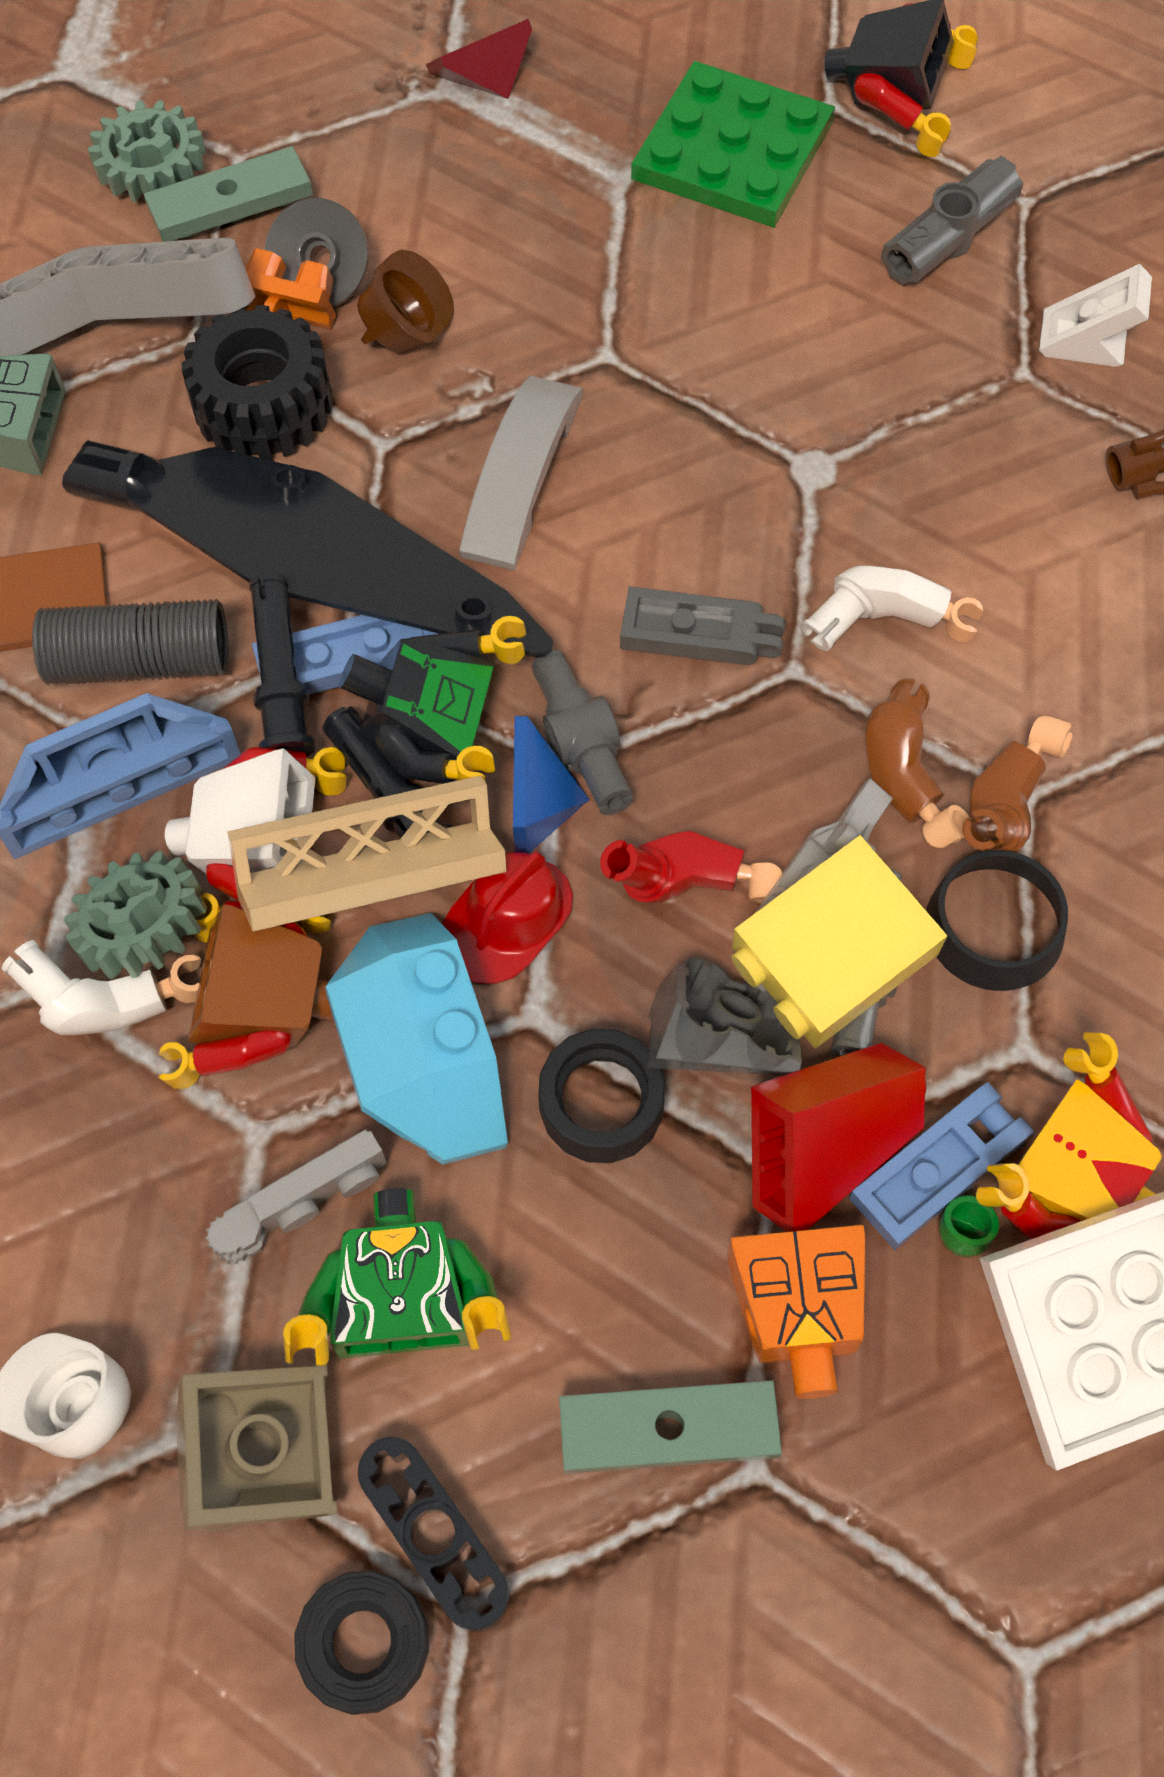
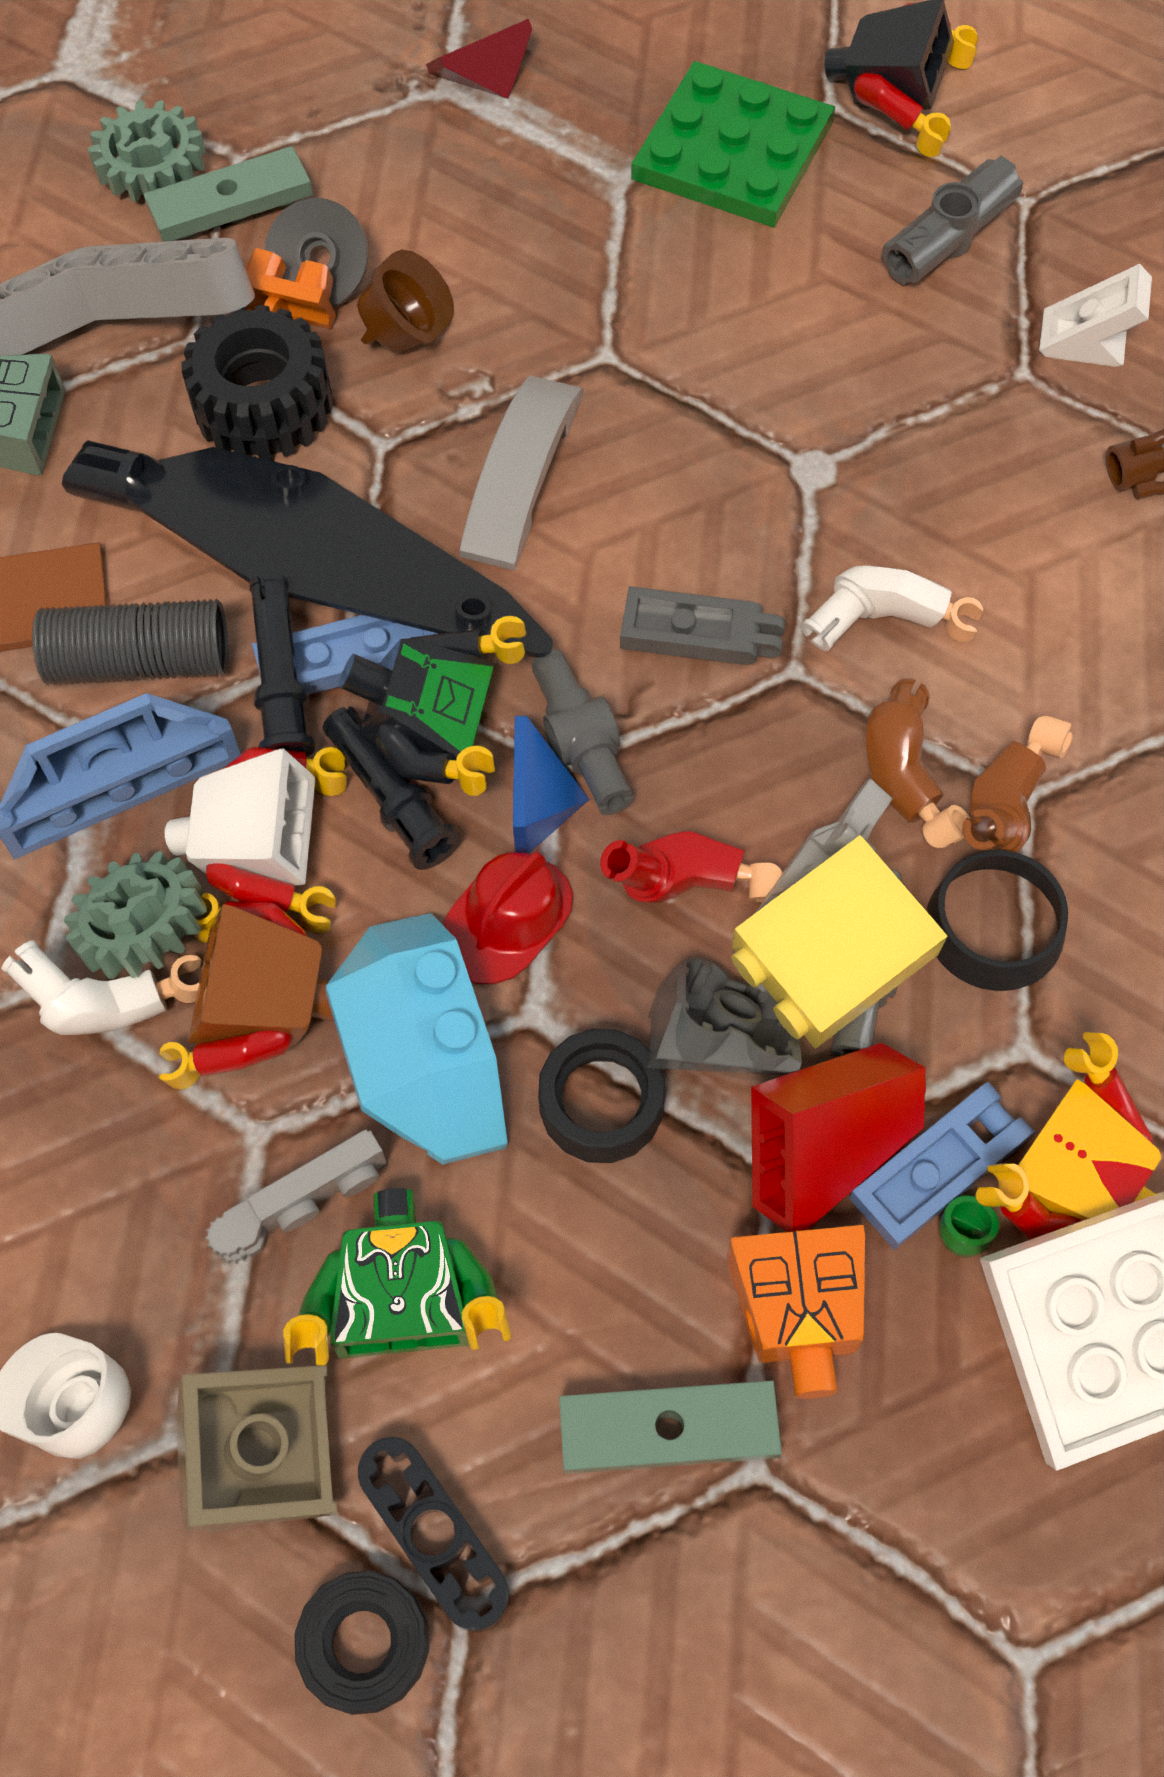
(367, 873): tan fence -> none

